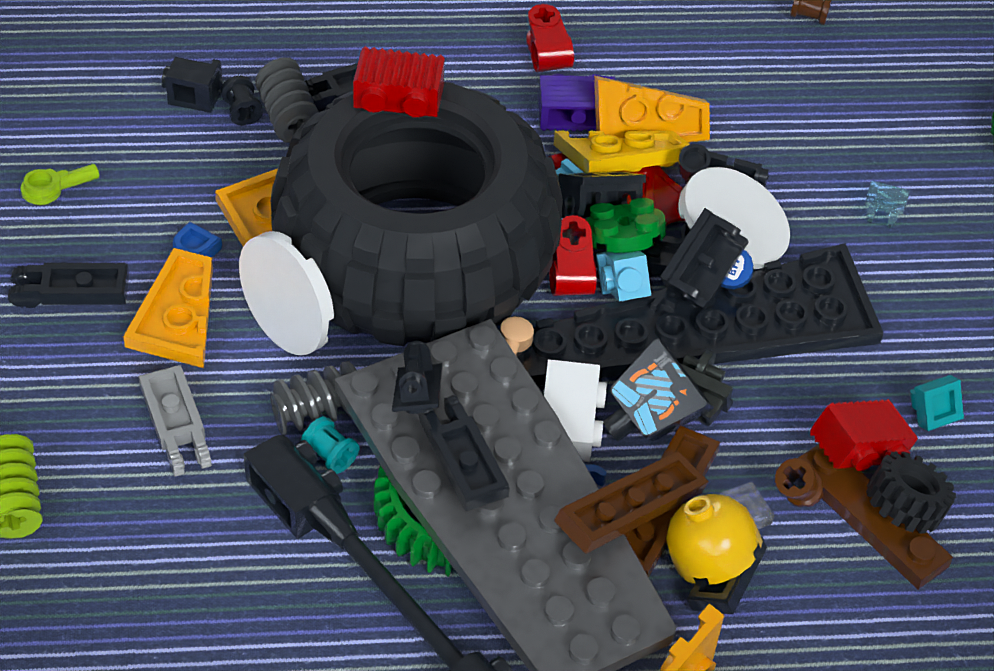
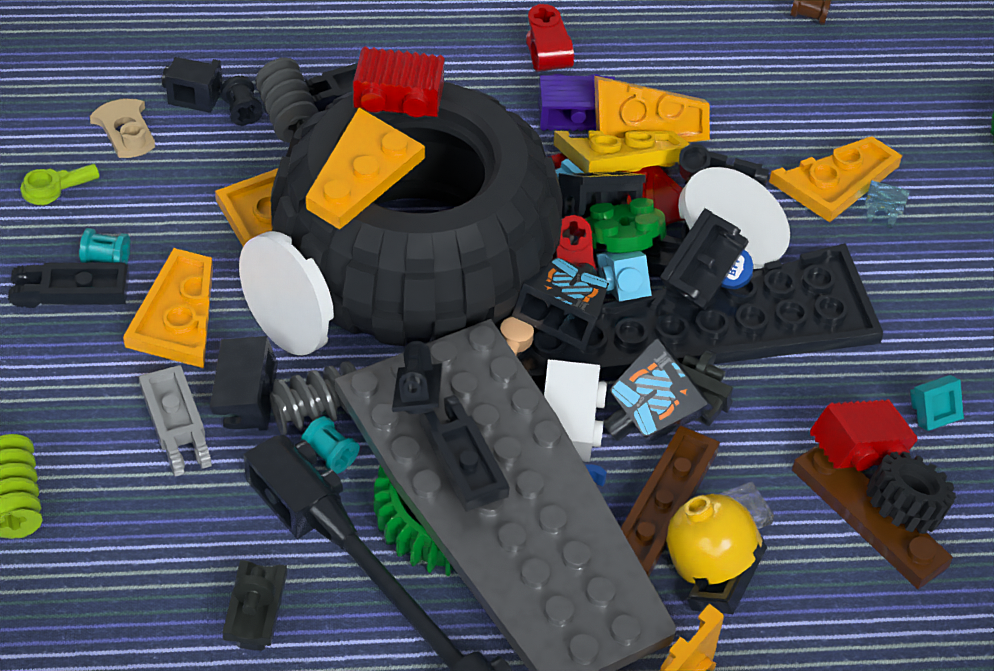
(104, 248): none -> teal bush
(134, 135): none -> tan piece
(197, 240): blue tile -> none
(244, 382): none -> black hinge
(254, 605): none -> pearl dark grey hips
(361, 168): none -> light orange wing
(563, 301): none -> black torso
(630, 502): reddish brown plate -> none
(792, 470): reddish brown bush -> none
(837, 180): none -> light orange wing

